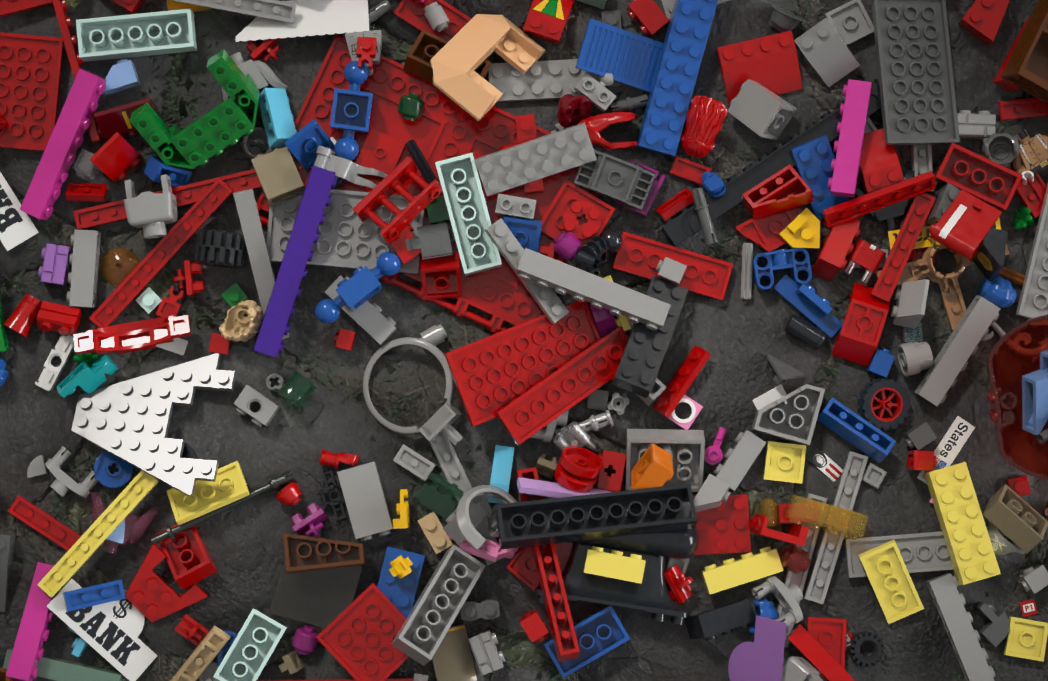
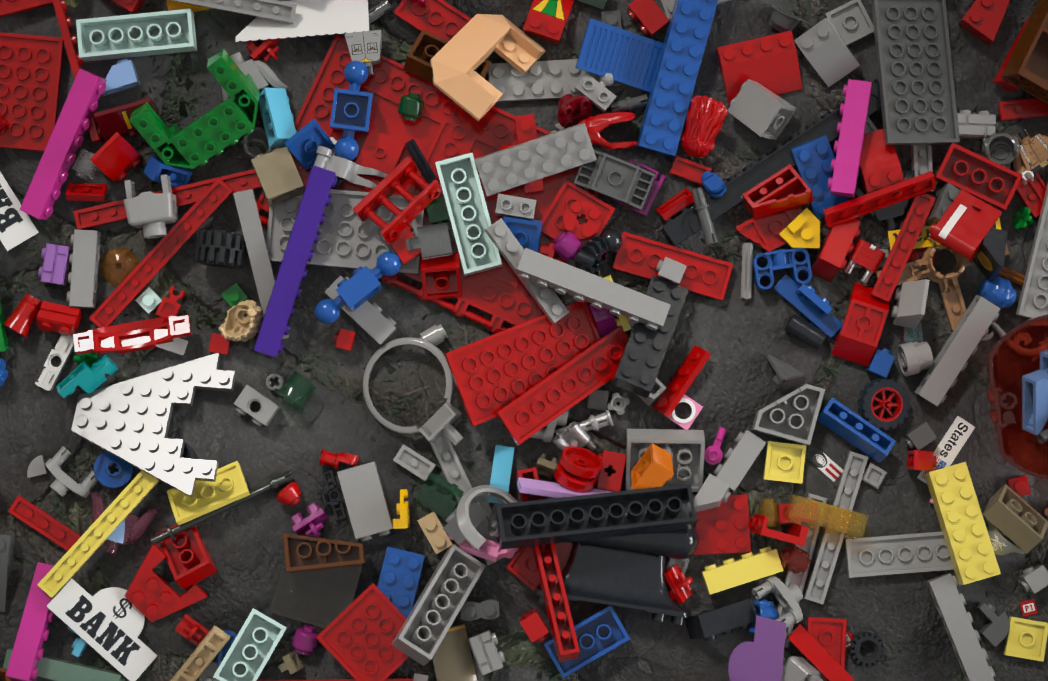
(93, 595): blue plate -> none
(191, 286): red hips -> none
(366, 50): red plate -> none
(400, 566): yellow gear -> none
(436, 17): light grey brick -> none
(614, 565): light yellow brick -> none
(769, 397): white sticker -> none
(891, 581): light yellow plate -> none

